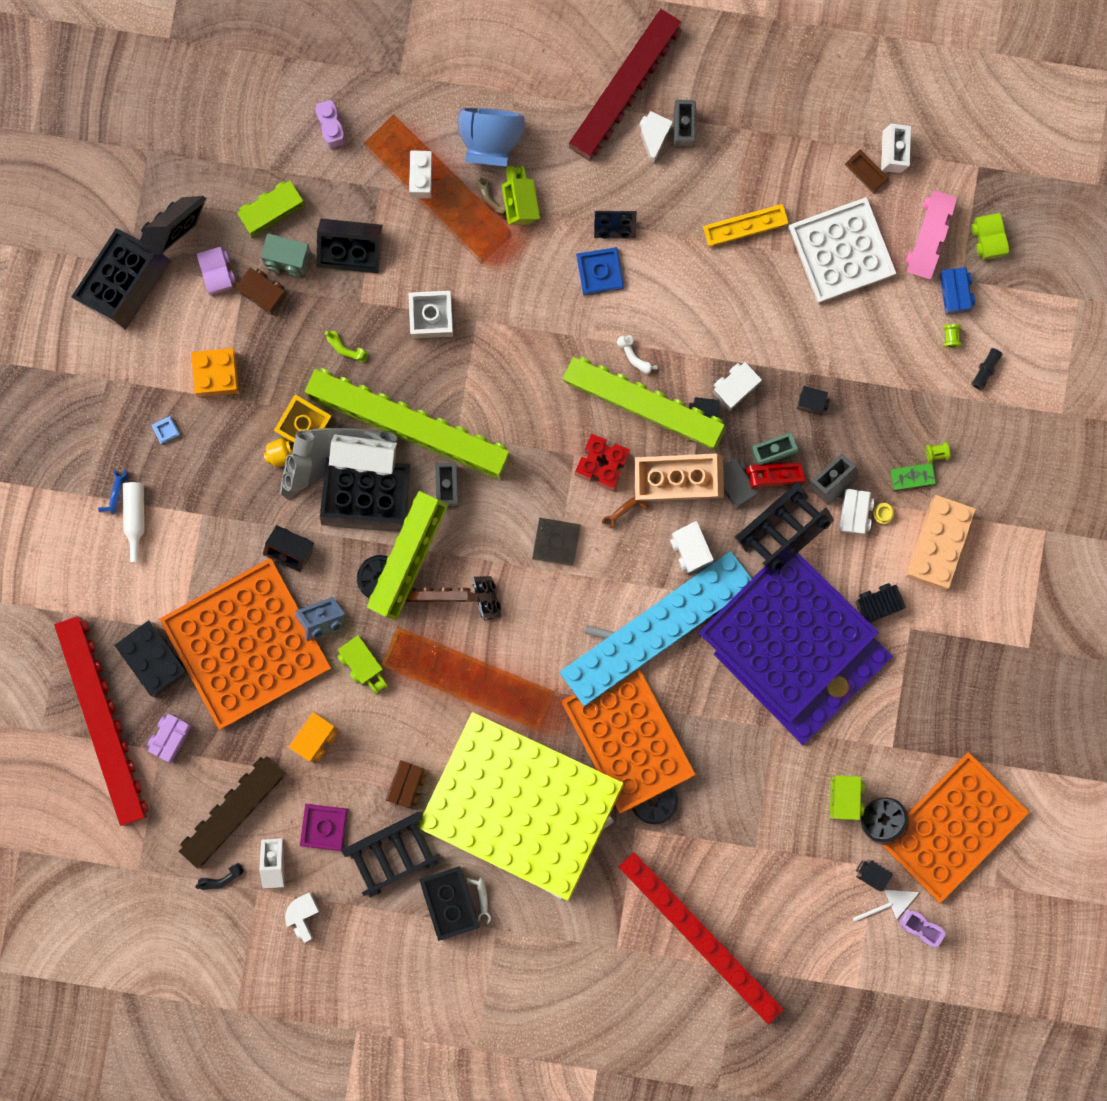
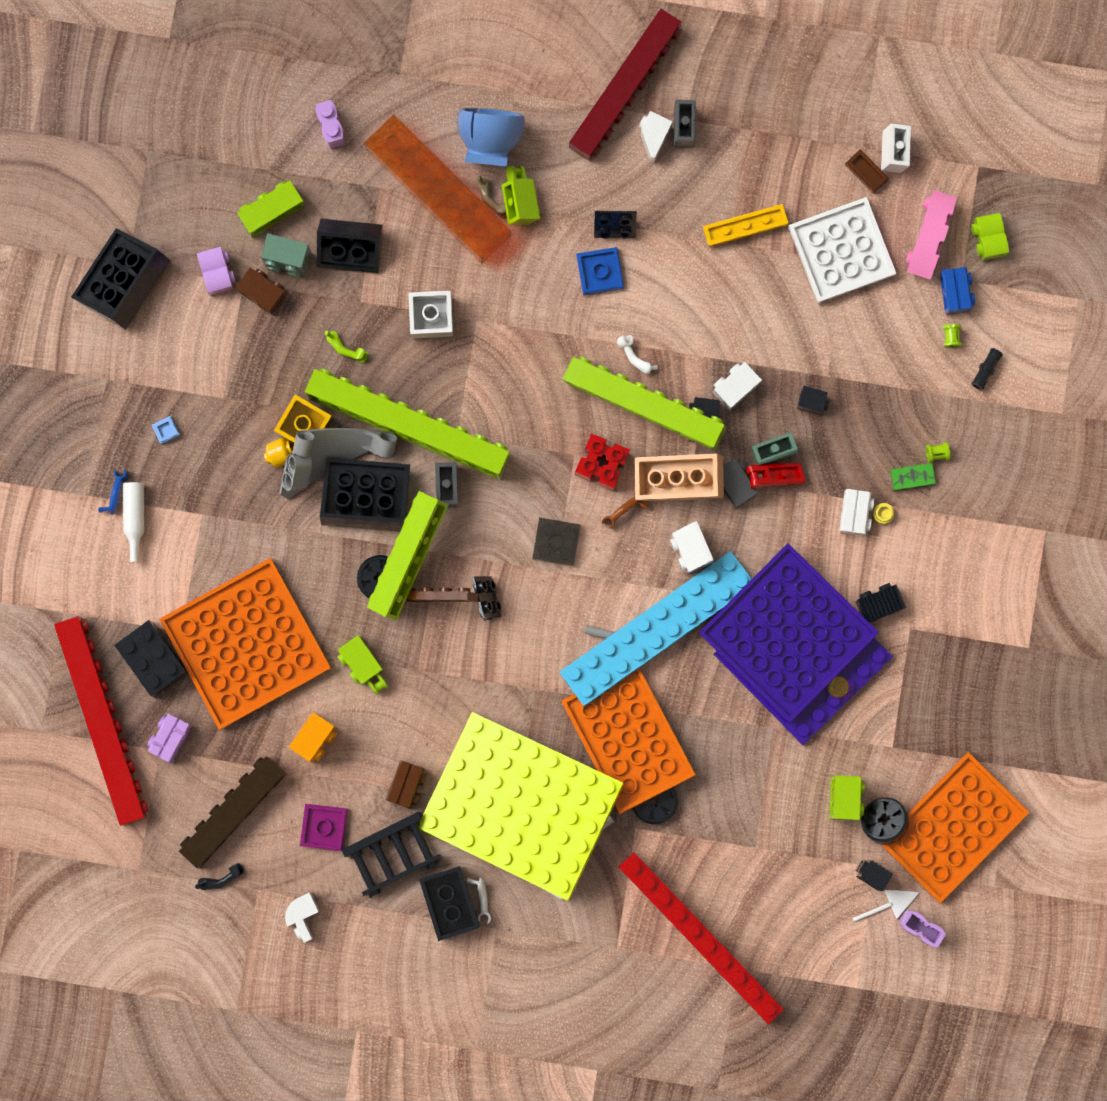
(172, 223): black slope -> none
(215, 372): light orange brick -> none
(272, 863): white slope -> none
(288, 548): black brick -> none
(321, 618): sand blue bracket -> none
(362, 454): white brick -> none
(420, 174): white brick -> none
(467, 679): clear orange brick -> none
(772, 516): black fence -> none
(834, 479): dark grey brick -> none
(940, 542): light nougat brick -> none

